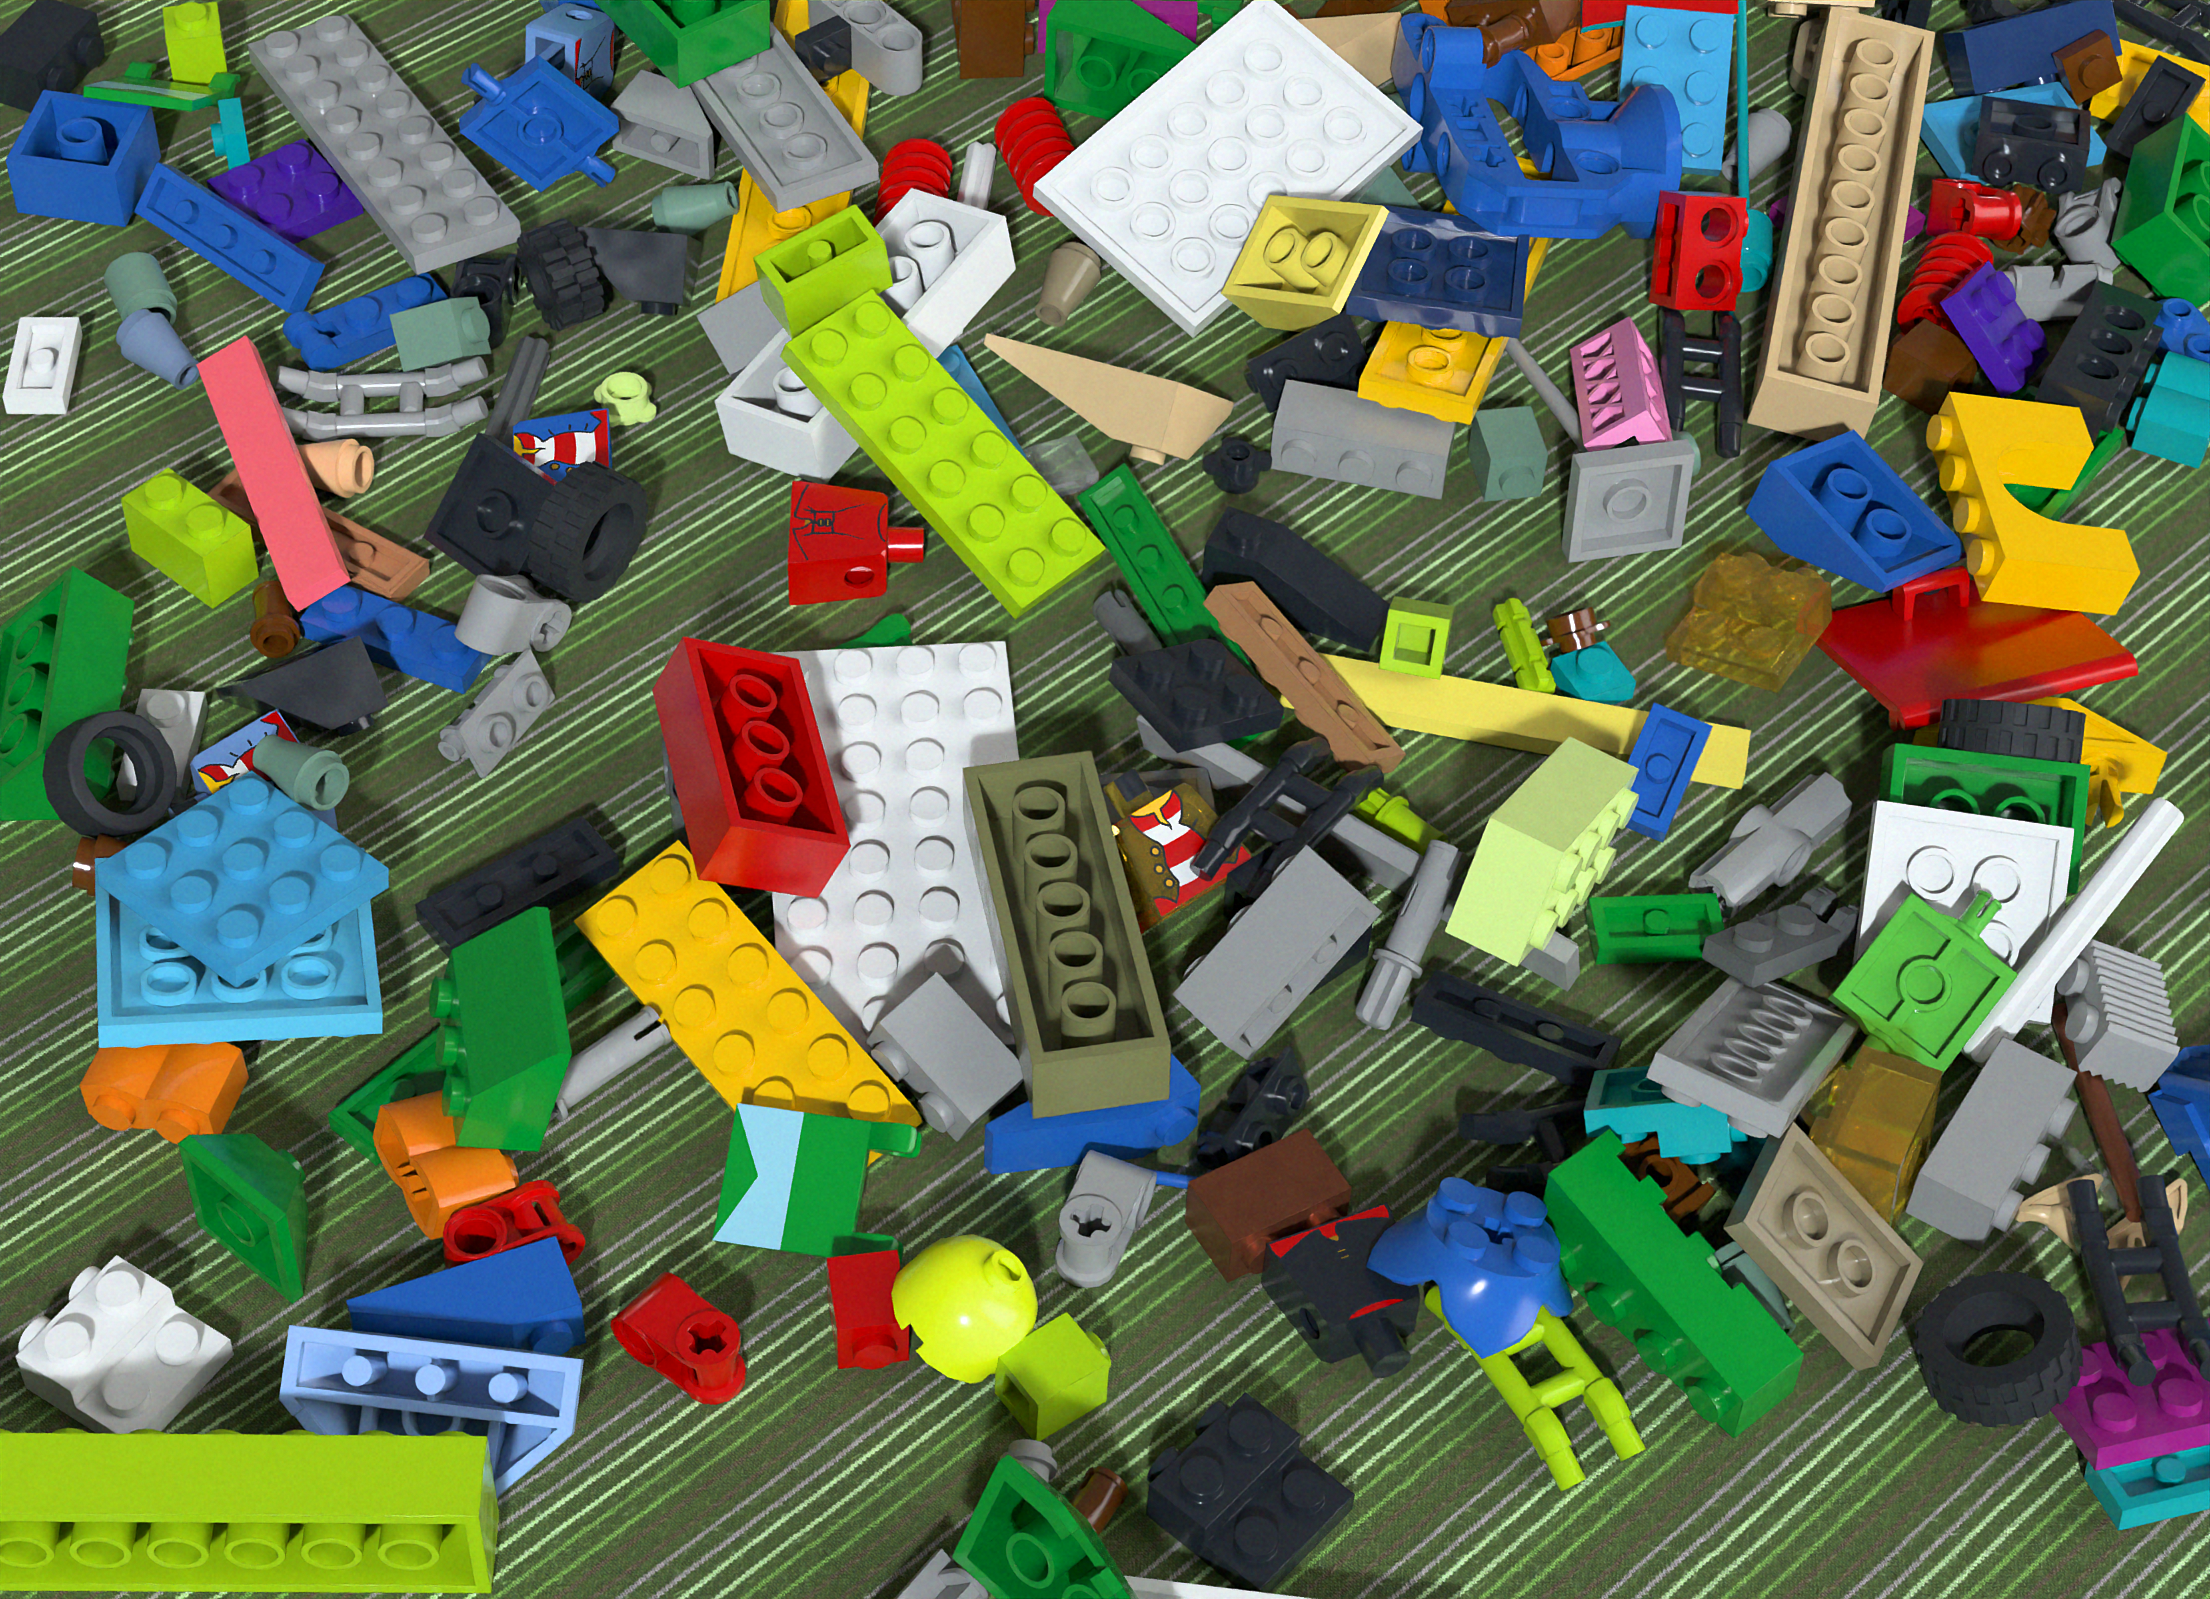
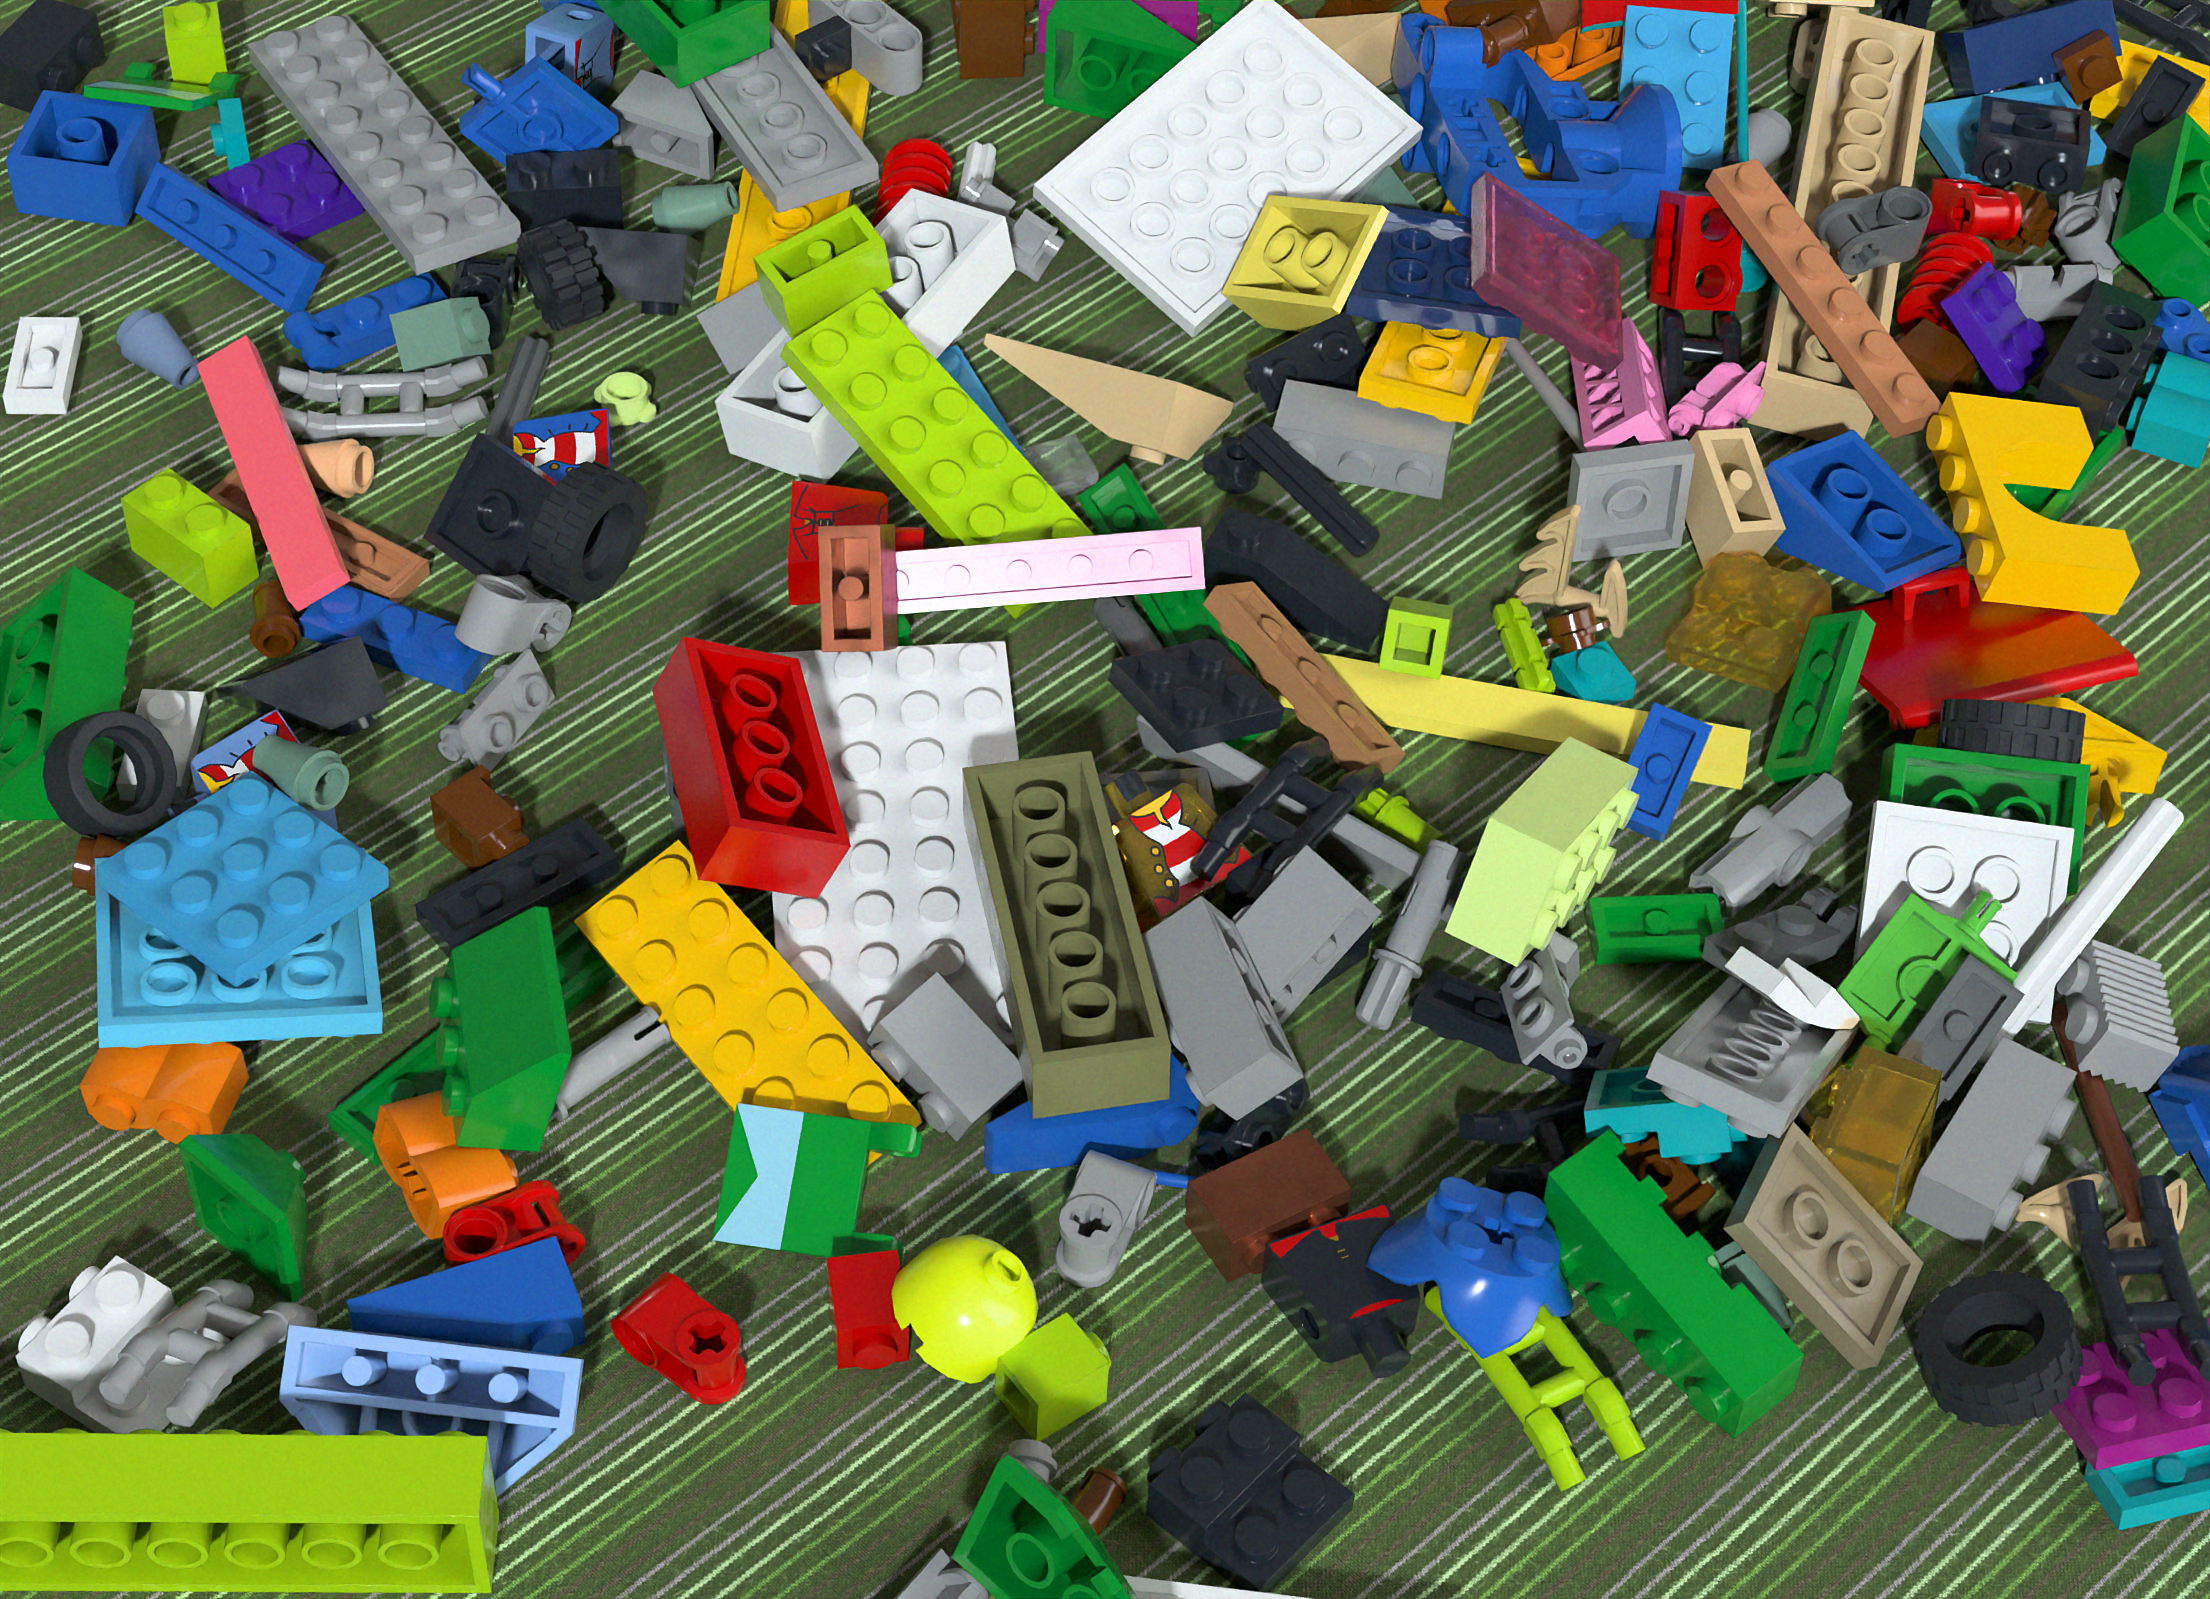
(139, 283): sand green brick -> none
(218, 1307): none -> light grey piece
(477, 821): none -> reddish brown brick
(565, 185): none -> black brick
(858, 588): none -> brick
(1031, 144): red piece -> none
(1031, 238): none -> light grey hinge
(1049, 570): none -> plate
(1068, 280): dark tan cone -> none
(1218, 1011): none -> light grey brick
(1309, 490): none -> black axle
(1507, 453): sand green brick -> none
(1541, 1012): none -> light grey hinge
(1546, 273): none -> clear pink plate
(1553, 563): none -> tan piece
(1719, 400): none -> bright pink hinge
(1730, 497): none -> tan brick
(1794, 990): none -> white slope
(1819, 696): none -> green plate
(1824, 297): none -> nougat plate
(1880, 228): none -> dark grey piece
(1961, 1023): none -> dark grey hinge

